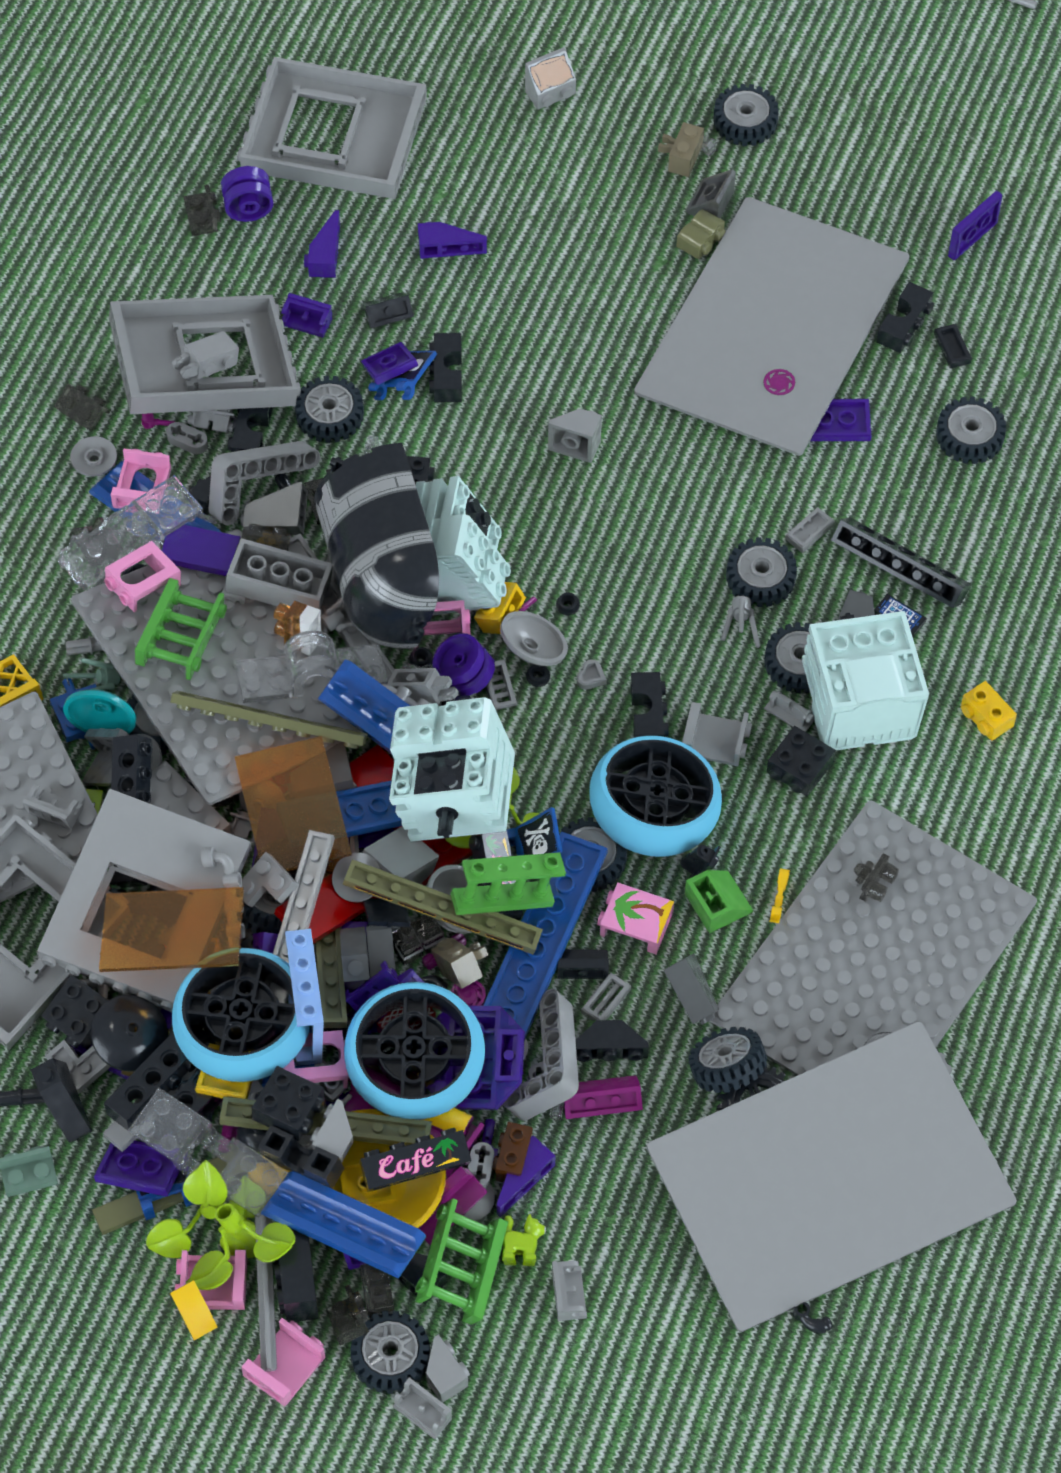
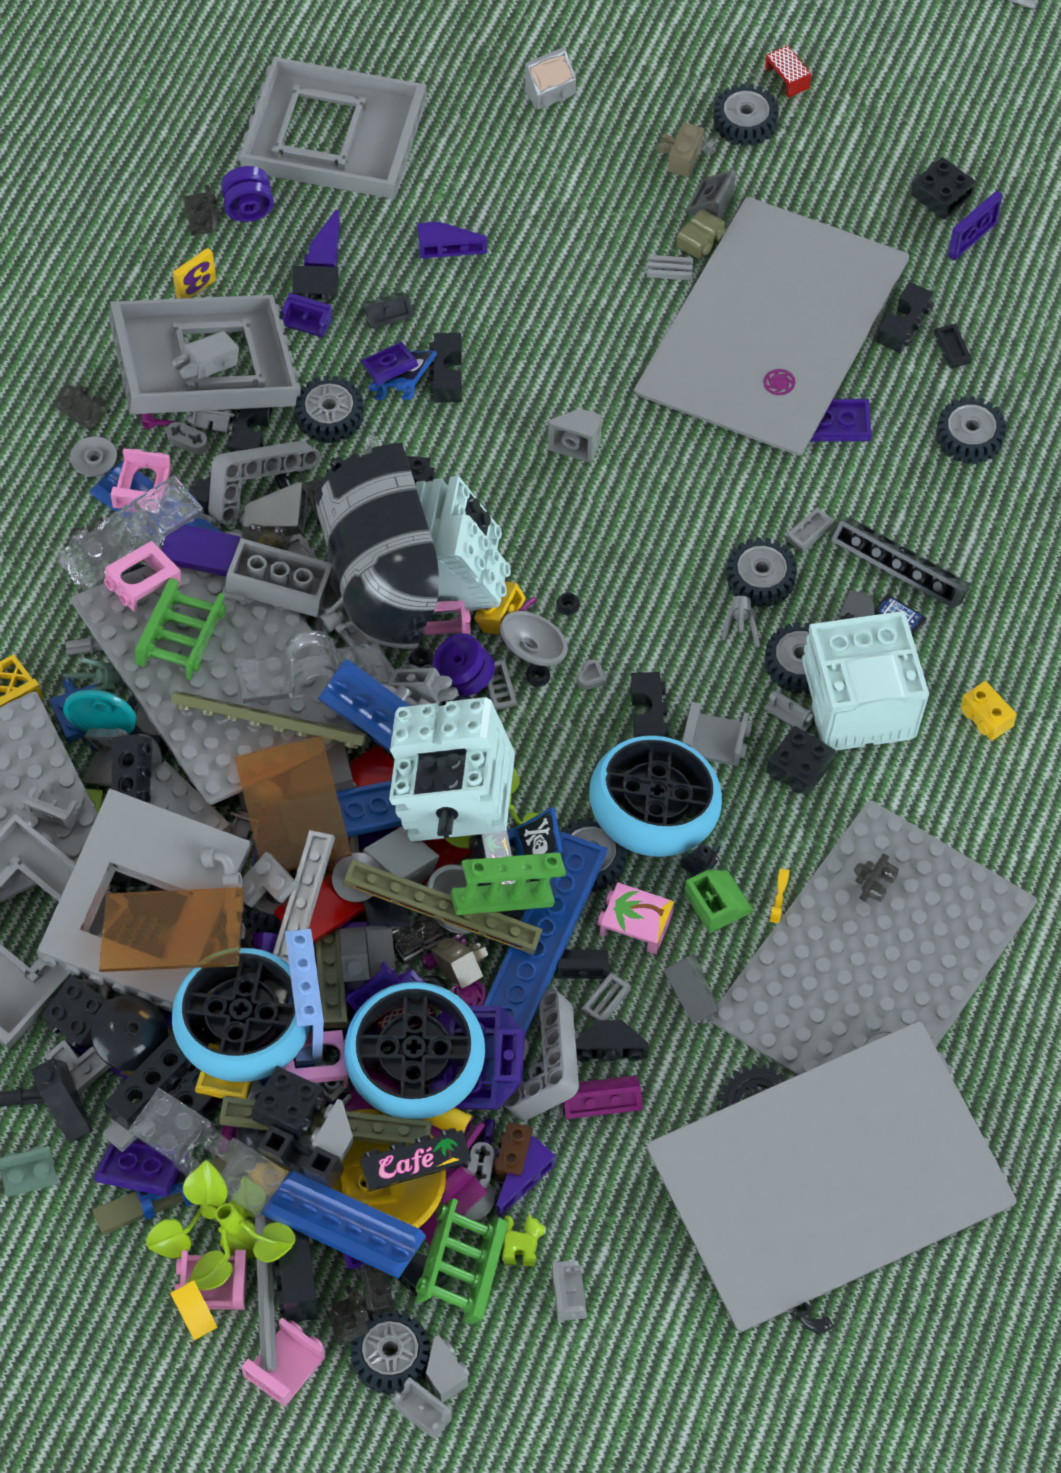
(194, 275): none -> yellow tile
(295, 620): clear orange hips -> none
(315, 281): none -> black brick
(670, 264): none -> light grey tile
(727, 1059): black wheel -> none
(790, 69): none -> red panel
(943, 187): none -> black brick

